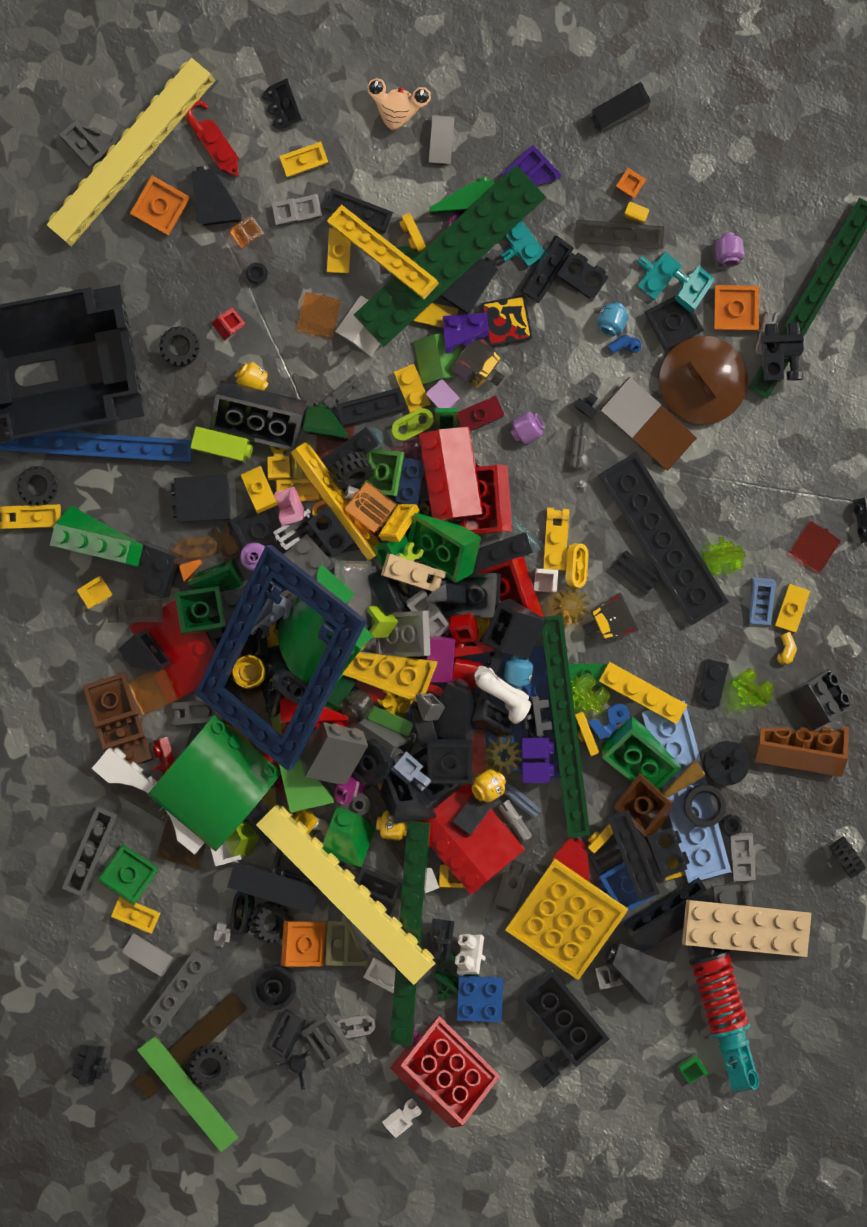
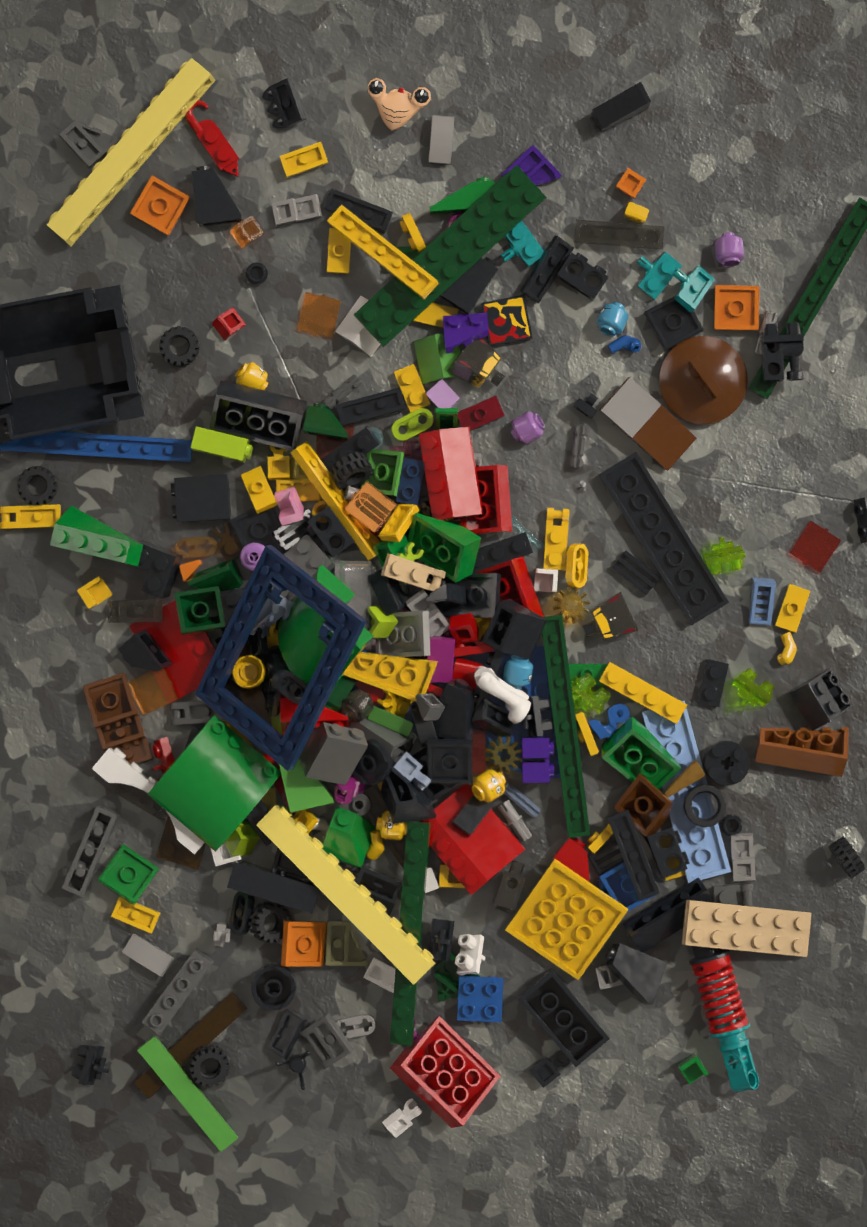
(376, 847): none -> yellow arm

